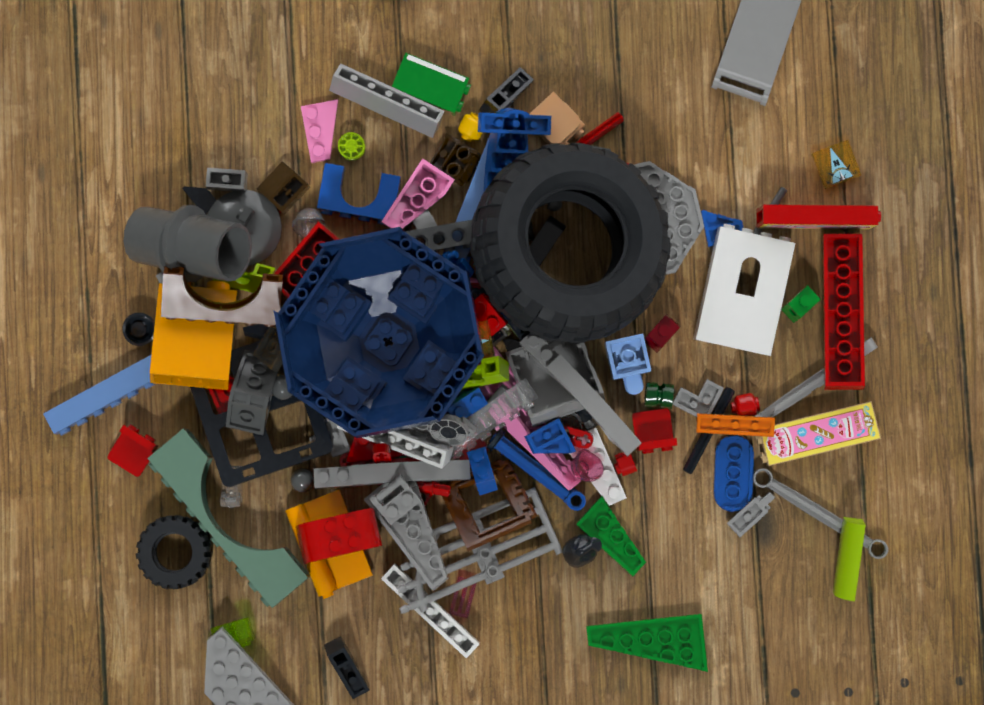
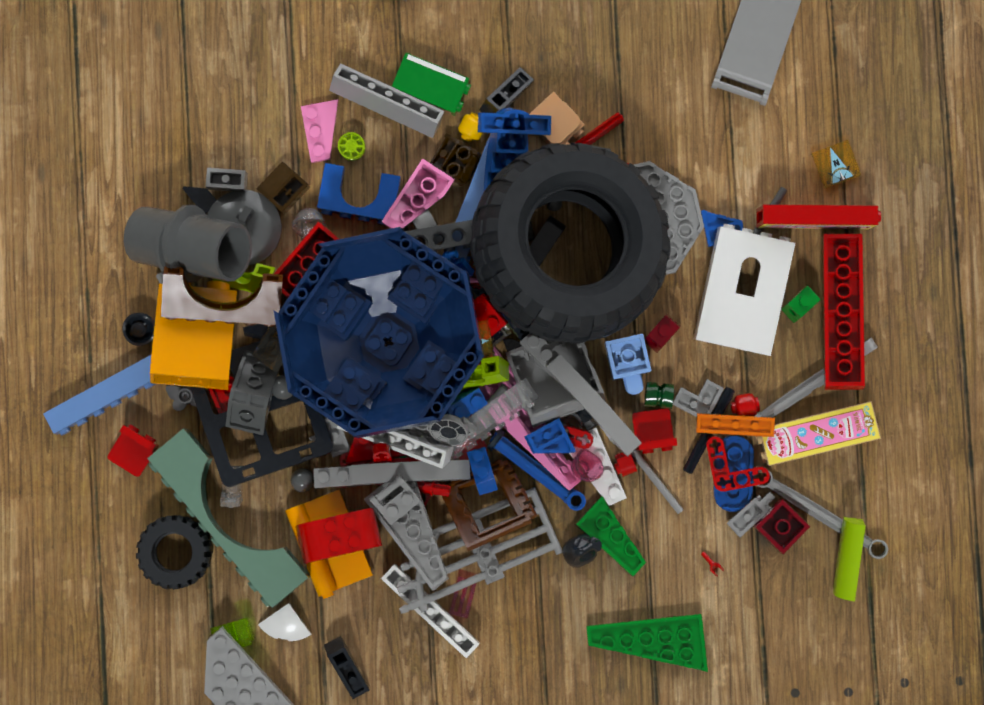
(181, 396): none -> flat silver animal
(285, 625): none -> white brick
(657, 482): none -> light grey bar
(713, 565): none -> red hand
(724, 472): none -> red beam
(781, 526): none -> dark red brick

